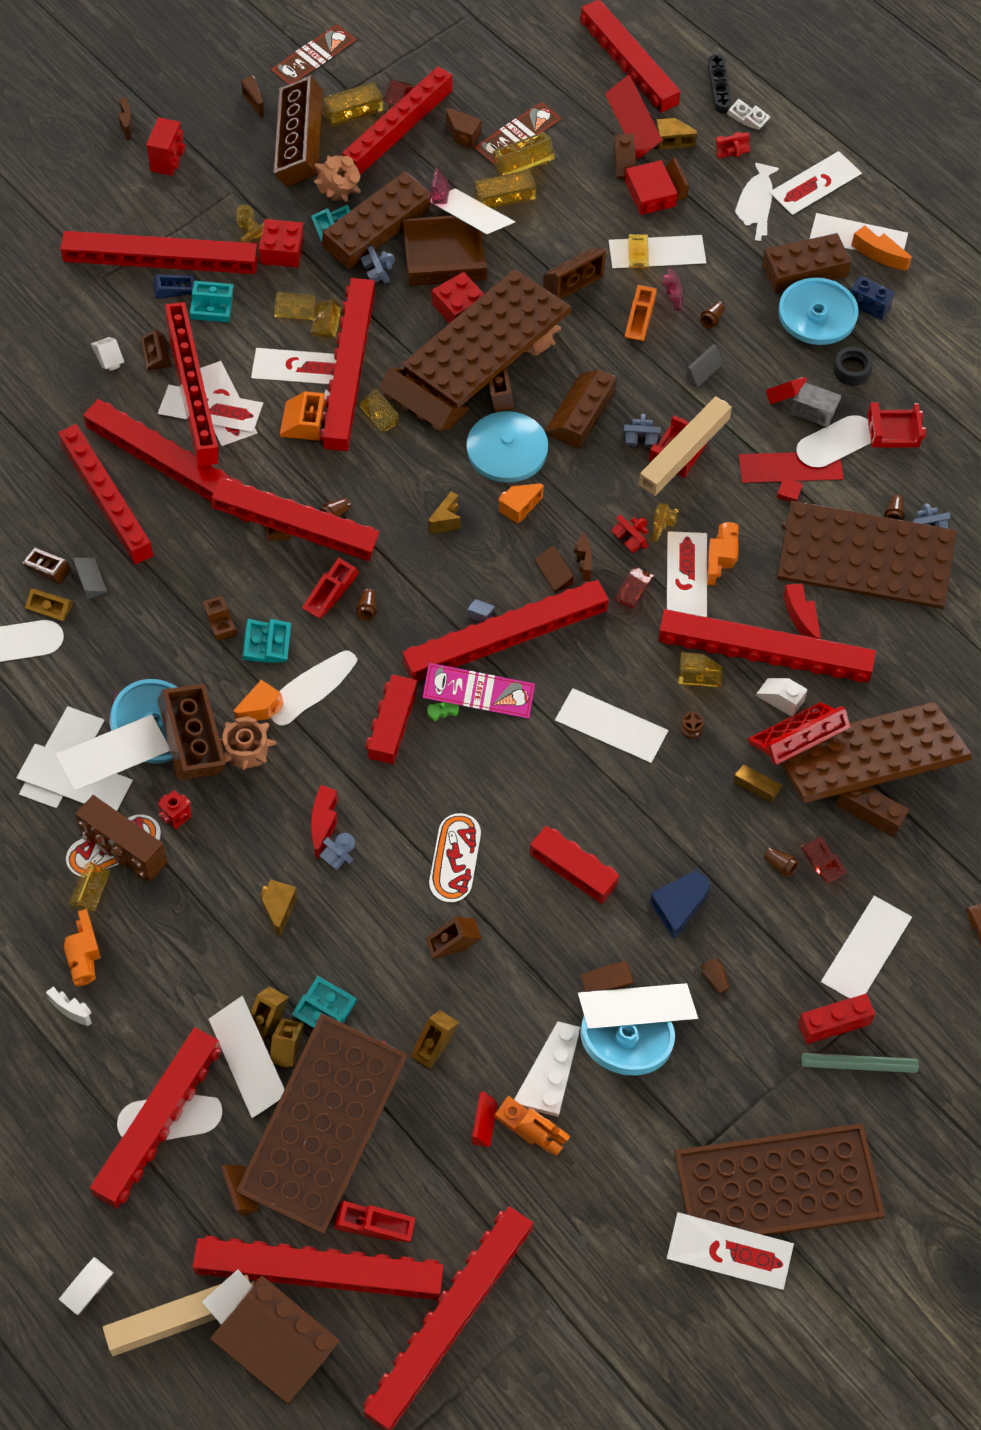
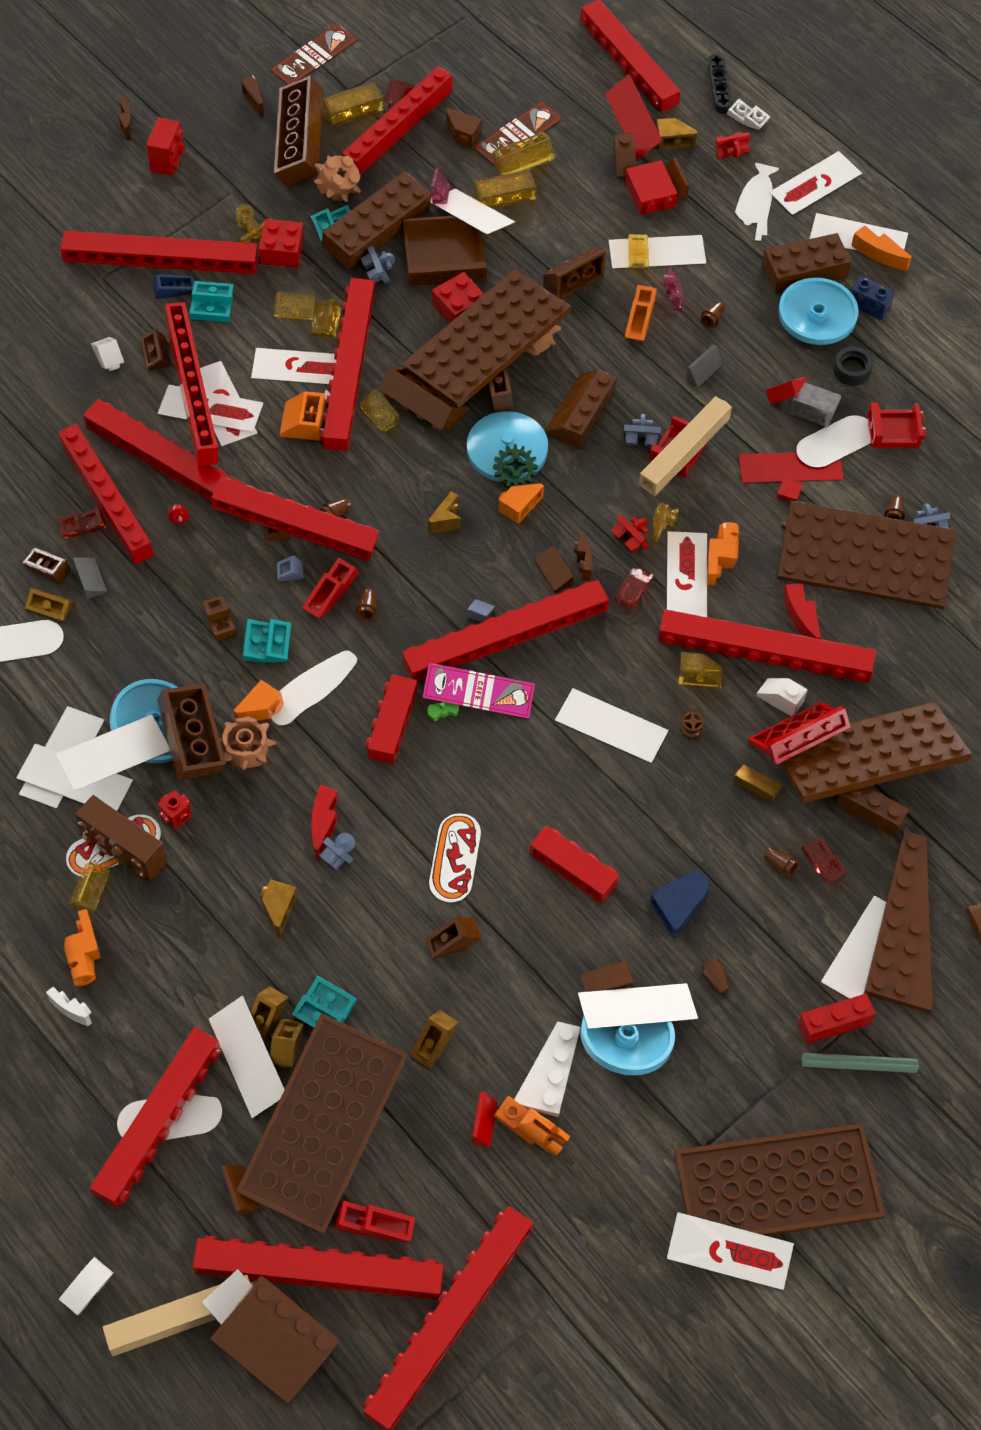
(76, 525): none -> clear red slope
(178, 514): none -> red plate
(290, 569): none -> sand blue slope
(523, 466): none -> dark green gear
(902, 949): none -> reddish brown wing

